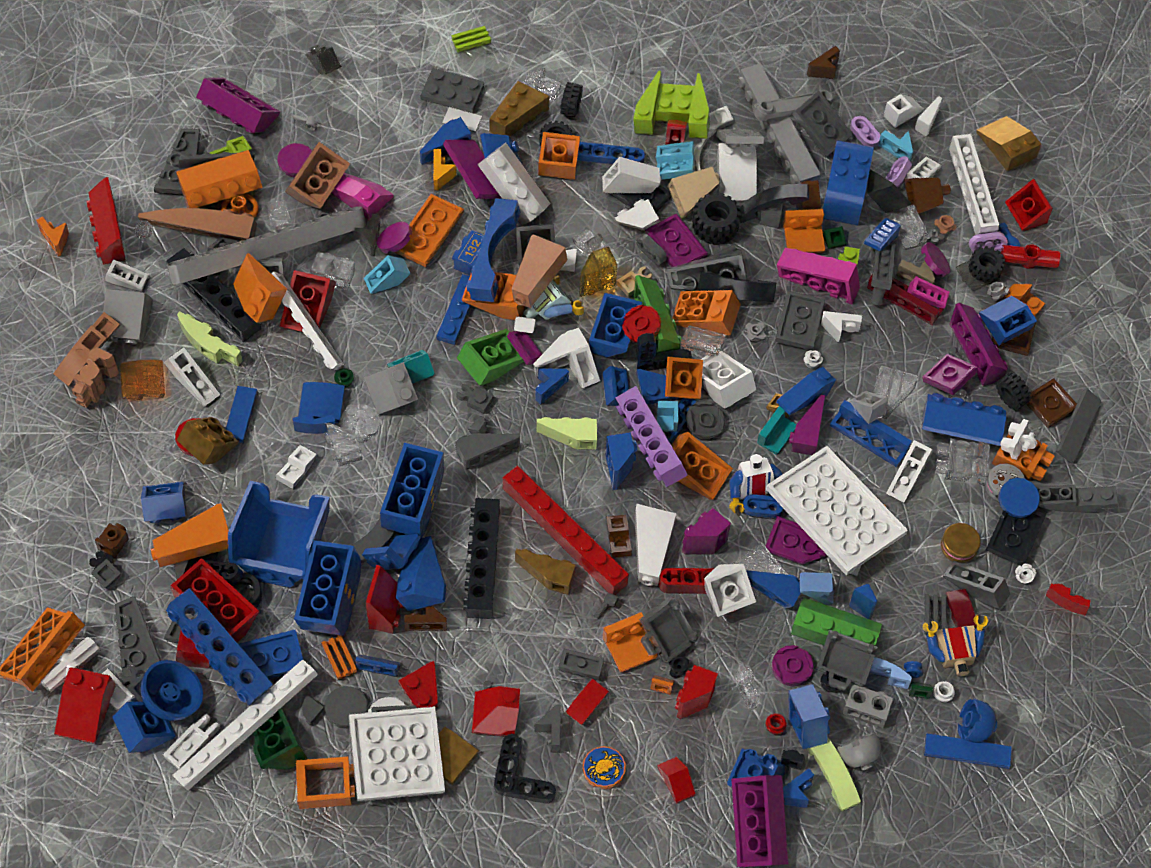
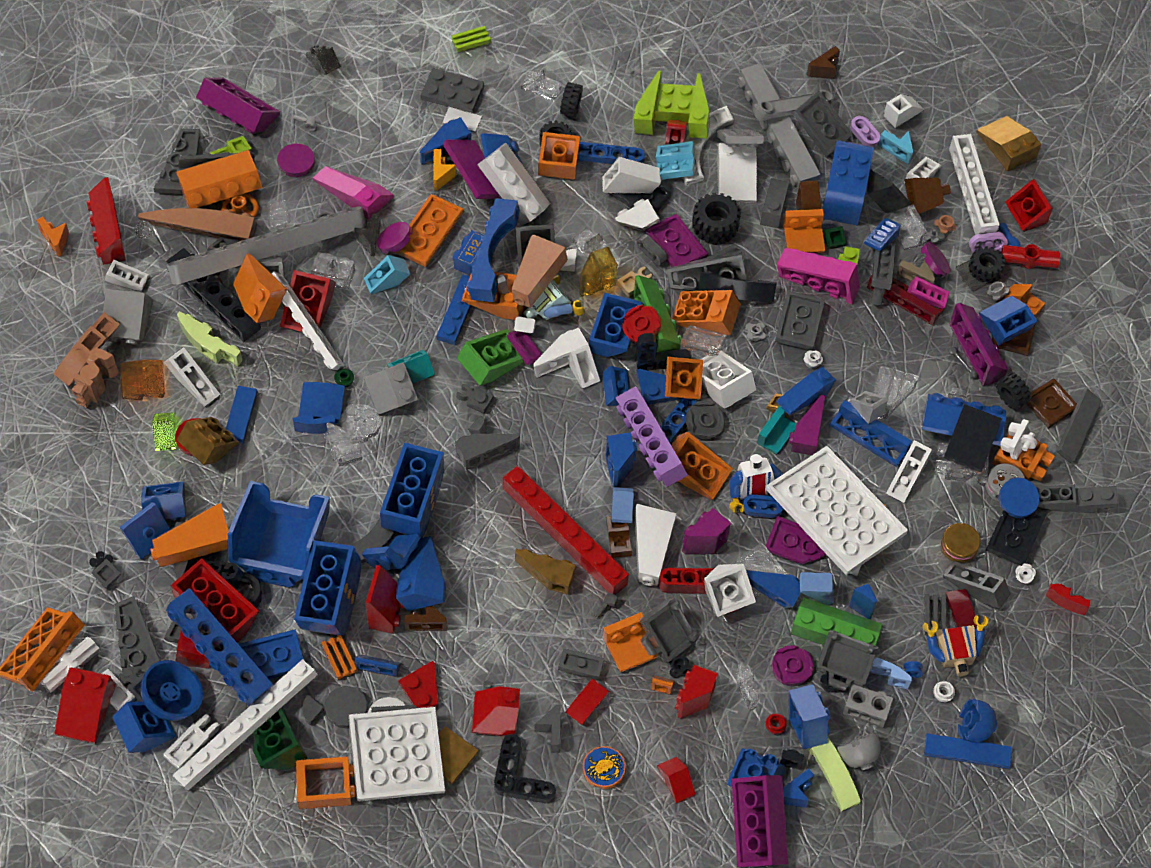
(110, 544): reddish brown brick -> none
(144, 528): none -> blue plate
(164, 431): none -> clear neon green slope
(297, 466): white slope -> none
(317, 176): nougat slope -> none
(482, 606): black brick -> none
(502, 284): none -> dark grey tile
(517, 109): pearl gold wedge -> none
(551, 382): blue slope -> none
(571, 432): yellowish green slope -> none
(622, 505): none -> medium blue slope
(667, 415): medium azure panel -> none
(689, 188): tan slope -> none
(773, 196): black slope -> none
(836, 322): white slope -> none
(899, 171): lavender plate -> none
(920, 690): dark green slope -> none
(927, 118): white slope -> none
(950, 374): magenta tile -> none
(972, 438): none -> black tile

